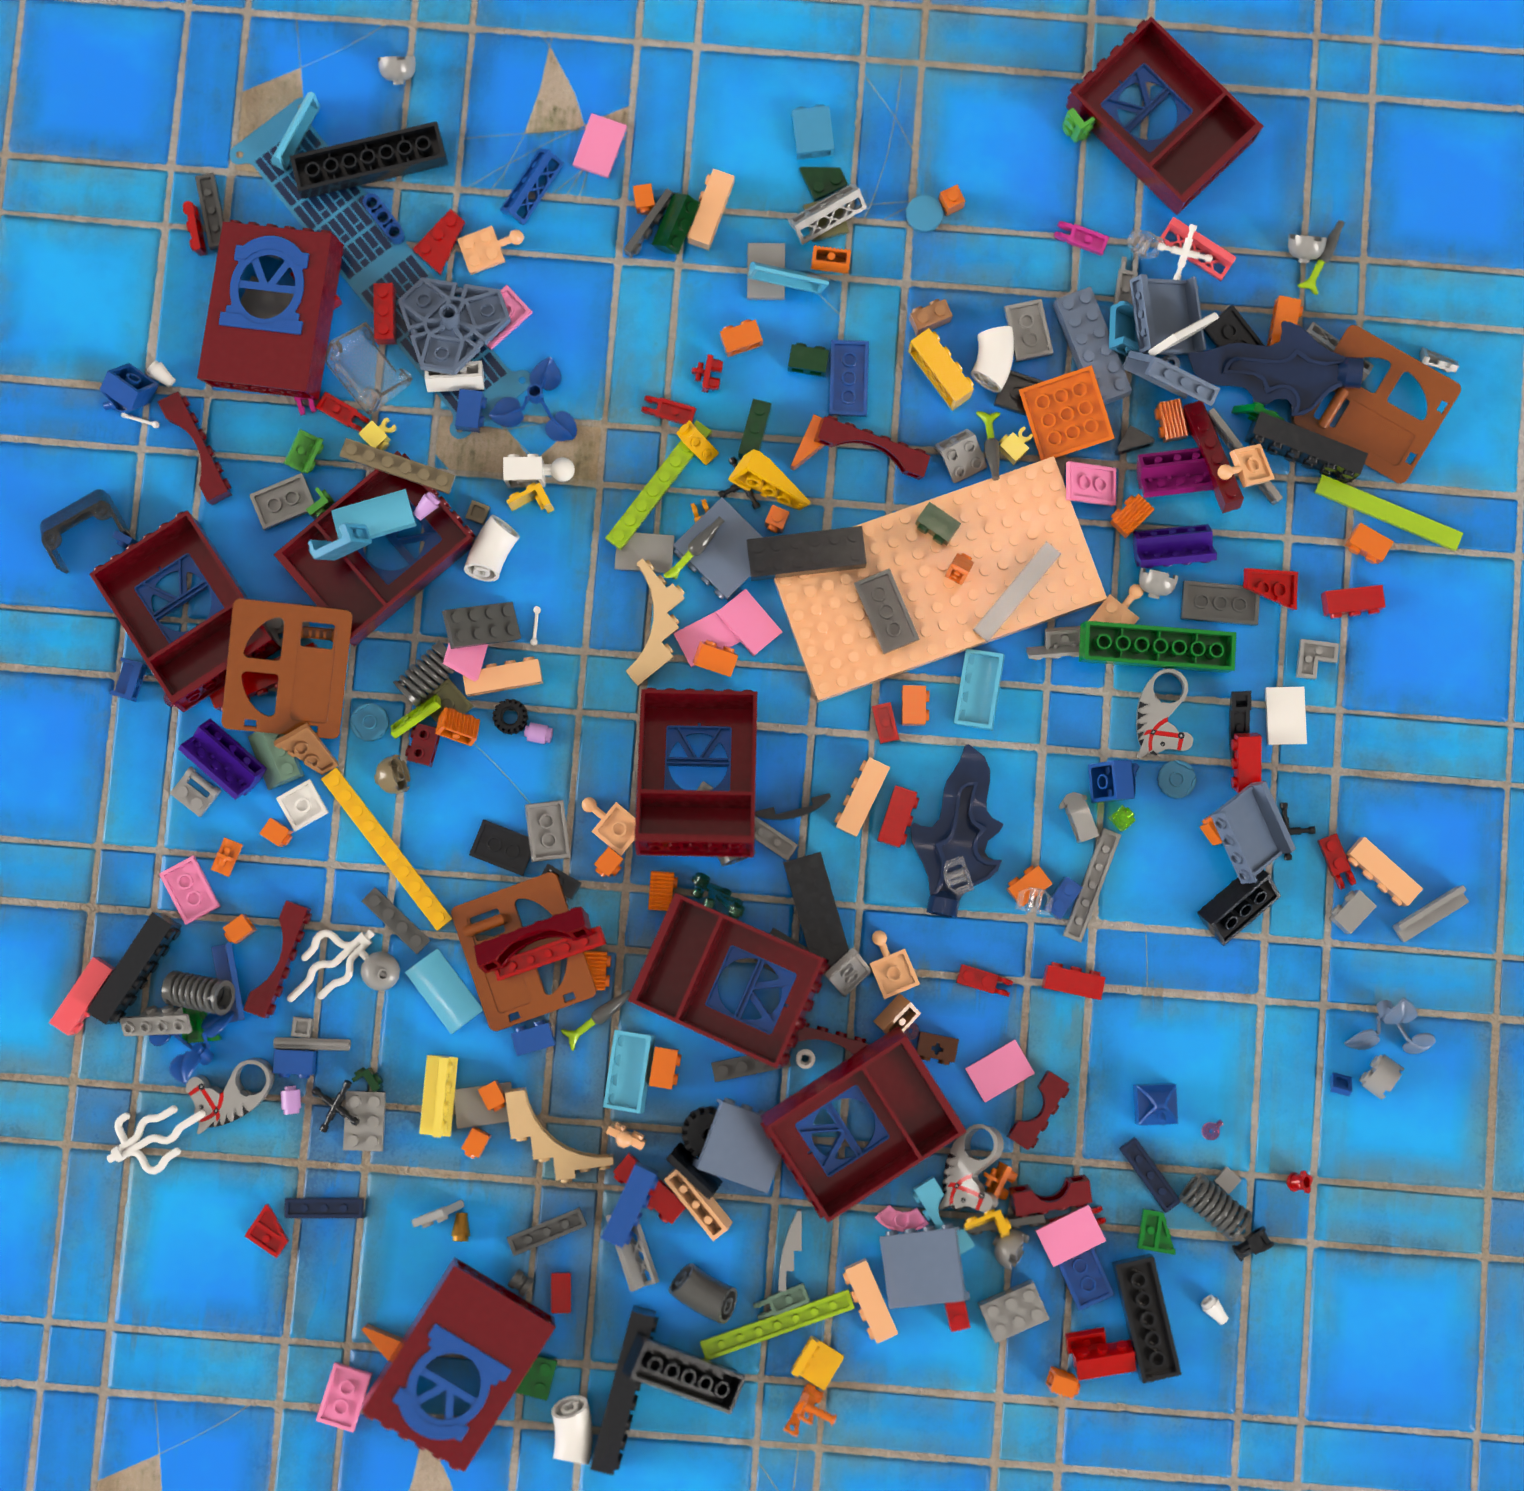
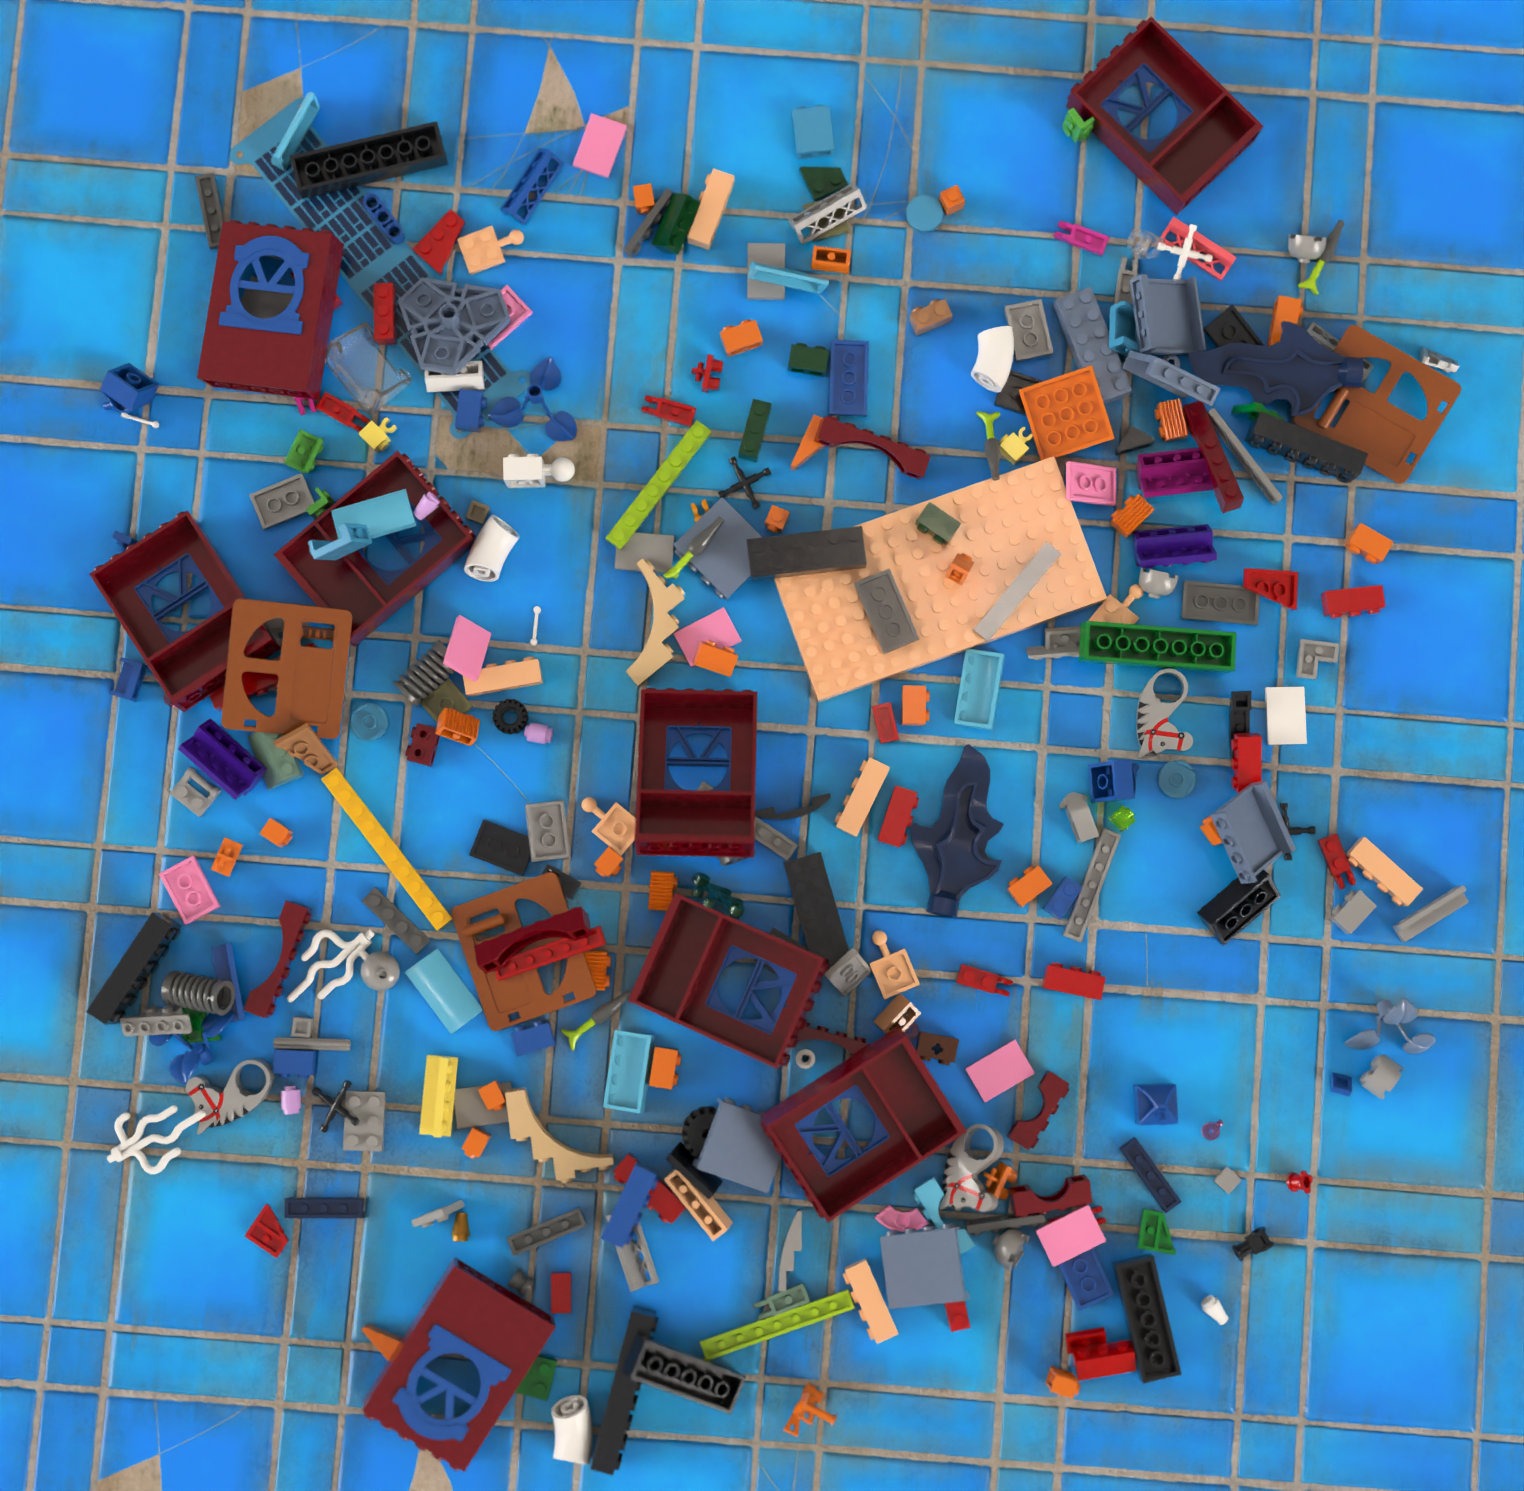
(74, 1007): coral brick -> none
(96, 503): clear smoke windscreen -> none
(161, 374): white cone -> none
(195, 228): red hinge -> none
(211, 481): dark red arch -> none
(239, 929): orange brick -> none
(302, 805): white tile -> none
(344, 1397): bright pink tile -> none
(373, 1079): dark green bracket -> none
(392, 775): dark tan cylinder -> none
(397, 68): light grey cylinder -> none
(397, 466): dark tan plate -> none
(415, 716): lime tile -> none
(481, 625): dark grey plate -> none
(532, 492): yellow bracket -> none
(625, 1138): light nougat plate -> none
(697, 442): yellow bracket -> none
(704, 1293): dark grey brick -> none
(739, 1067): dark grey plate -> none
(749, 622): bright pink tile -> none
(761, 474): yellow wedge -> none
(817, 1363): yellow bracket -> none
(941, 369): yellow brick -> none
(957, 876): clear piece -> none
(961, 455): light grey bracket -> none
(1002, 1224): yellow bracket -> none
(1013, 1311): light grey brick -> none
(1036, 909): clear piece -> none
(1183, 334): white tile -> none
(1216, 1208): dark grey piece -> none
(1250, 466): light nougat plate -> none
(1388, 512): lime tile -> none

